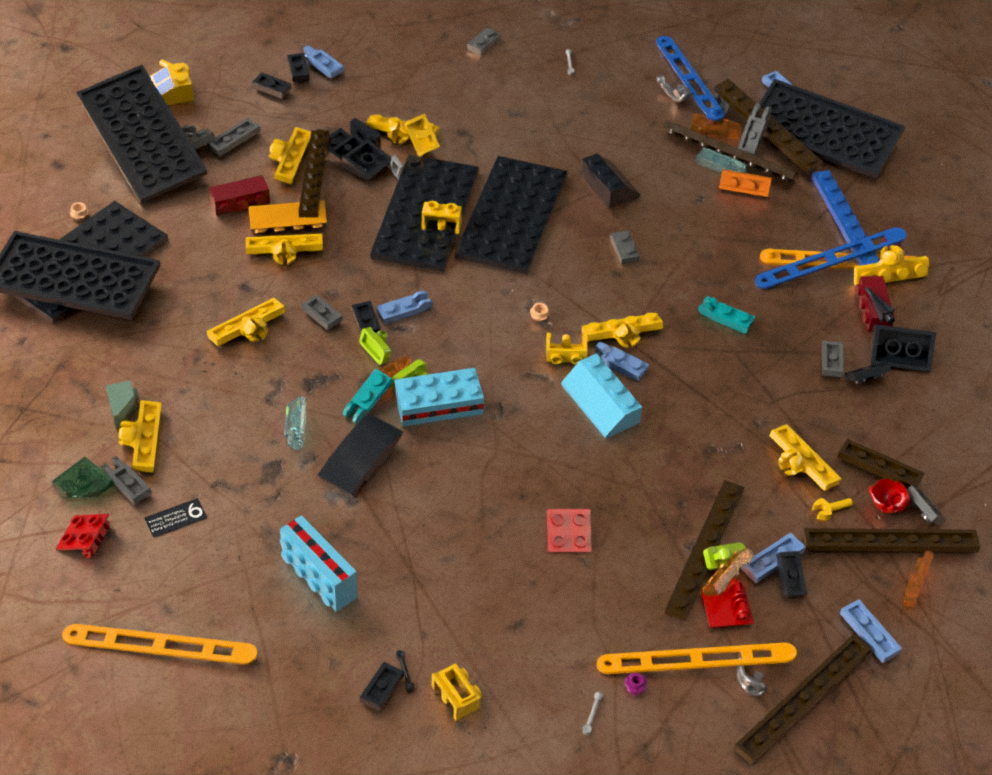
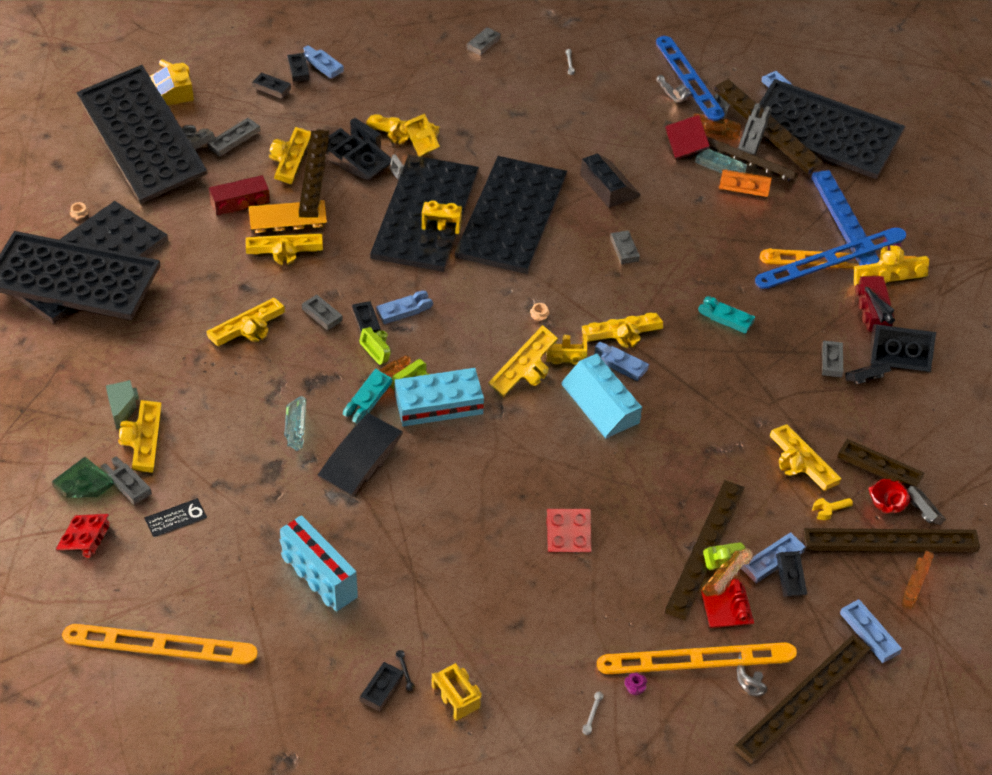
(525, 363): none -> yellow plate
(687, 137): none -> dark red tile

